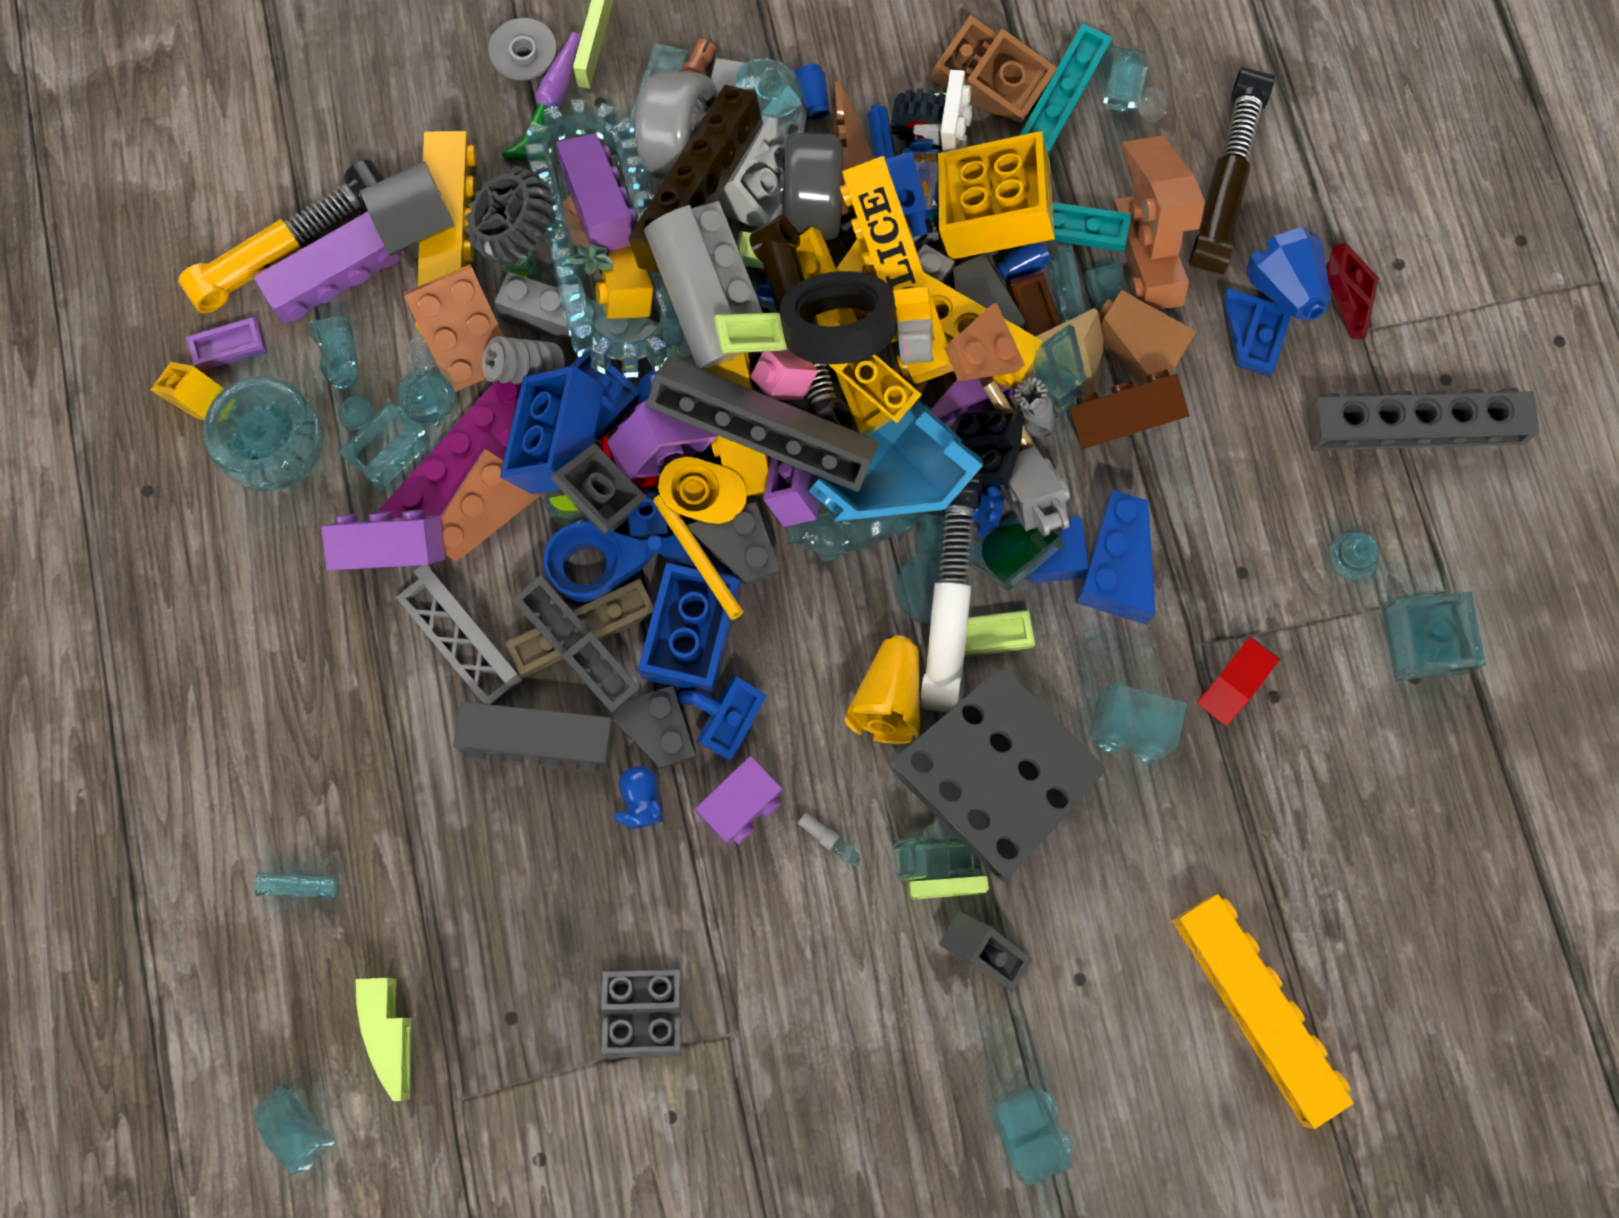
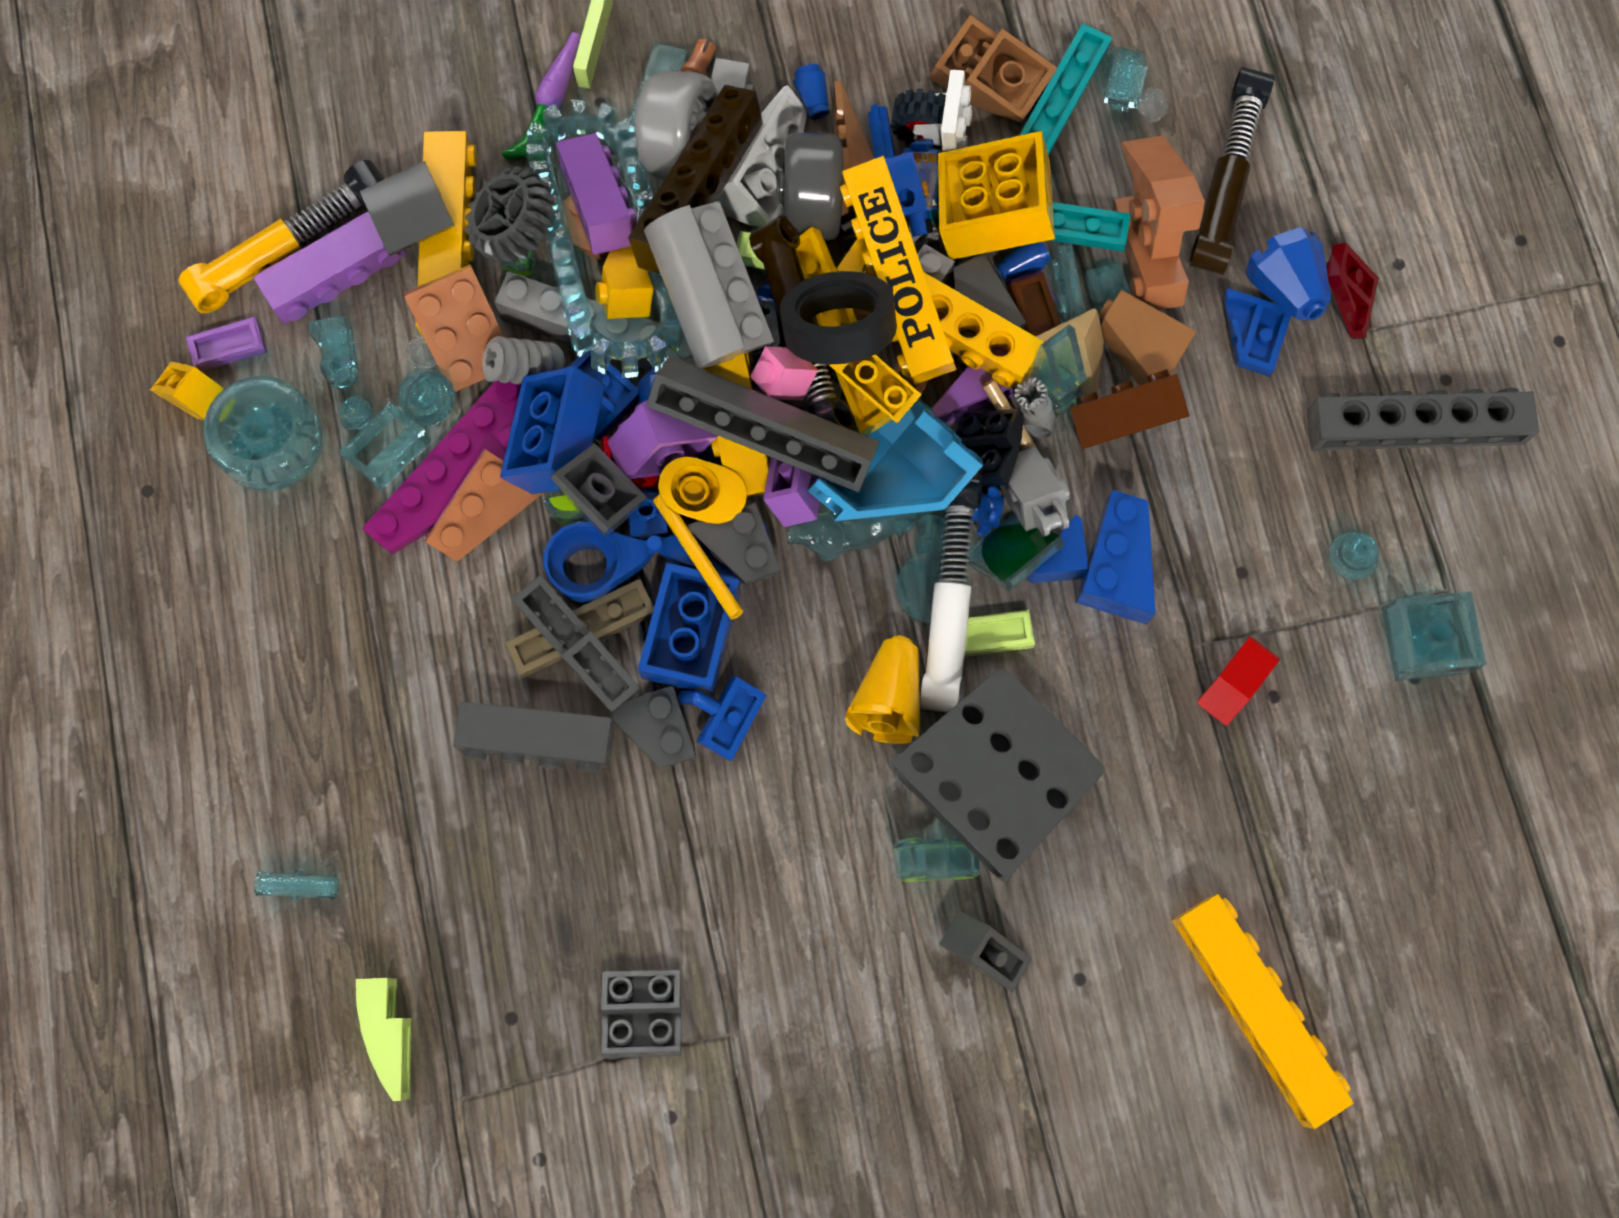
(291, 1131): clear light blue slope -> none
(383, 541): medium lavender brick -> none
(468, 627): light grey fence -> none
(522, 37): light grey dish -> none
(593, 258): sand green plant -> none
(640, 796): blue animal -> none
(740, 801): medium lavender piece -> none
(750, 332): yellowish green tile -> none
(775, 84): clear light blue dish -> none
(829, 839): light grey piece -> none
(914, 324): leg -> none
(947, 887): yellowish green tile -> none
(984, 348): nougat wing -> none
(1029, 1133): clear light blue piece -> none
(1137, 721): clear light blue piece -> none

